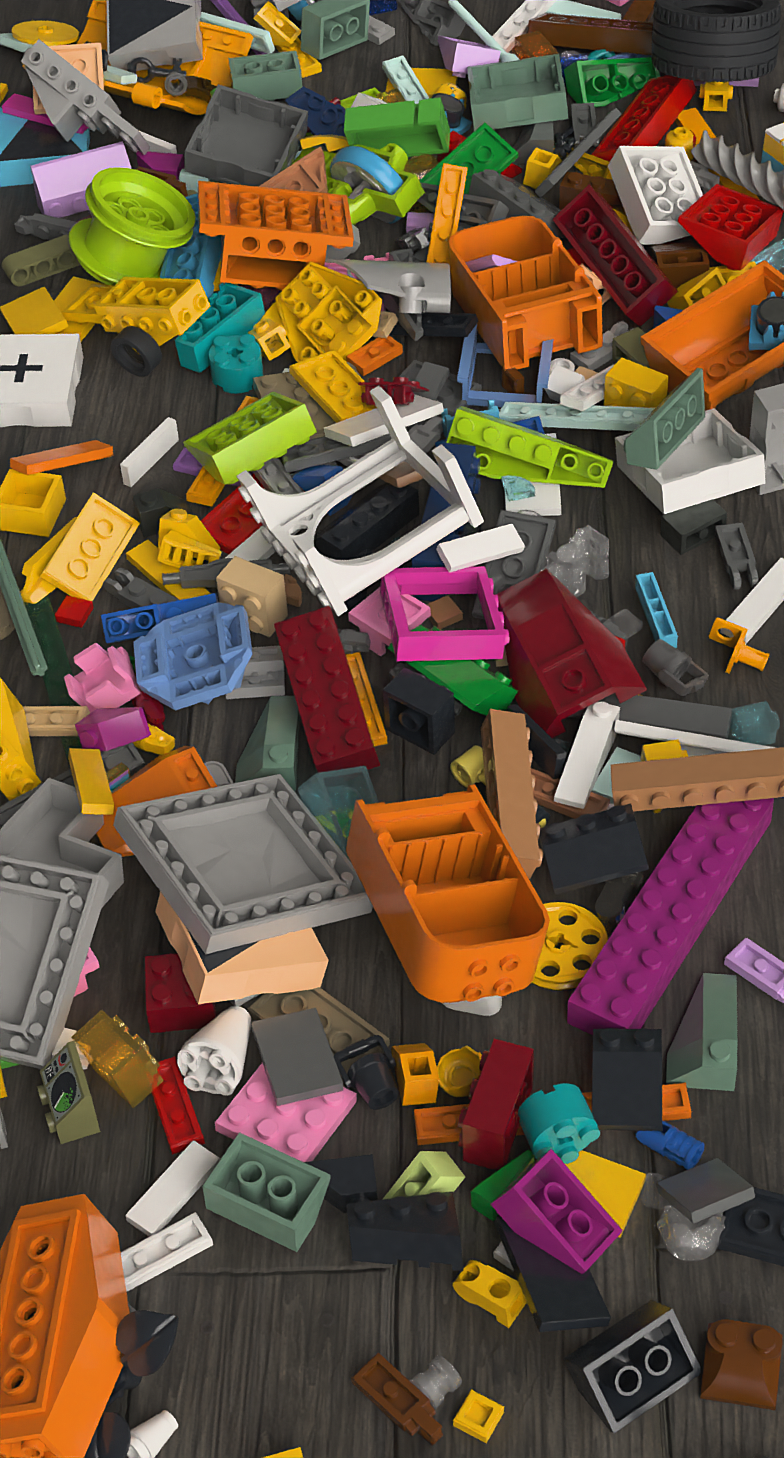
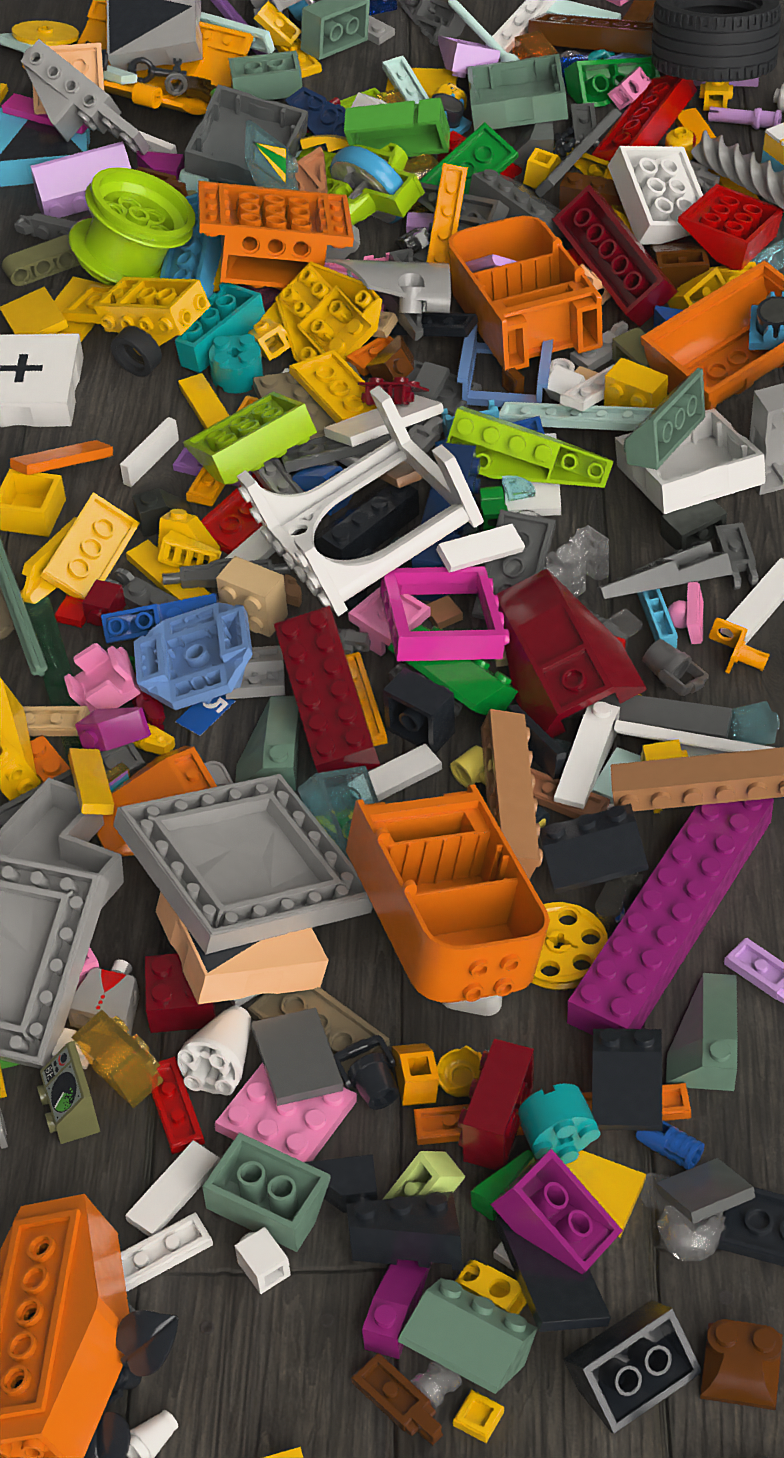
(46, 759): none -> orange plate
(102, 599): none -> dark red brick
(109, 991): none -> light grey torso
(202, 715): none -> blue sticker
(203, 400): none -> yellow tile
(262, 1259): none -> white brick
(269, 160): none -> clear light blue slope
(392, 361): none -> reddish brown slope
(393, 1307): none -> magenta slope
(404, 771): none -> white tile
(469, 1335): none -> sand green slope
(491, 503): none -> green leg
(629, 88): none -> bright pink leg
(676, 569): none -> wedge
(689, 613): none -> bright pink tile
(756, 118): none -> lavender pin

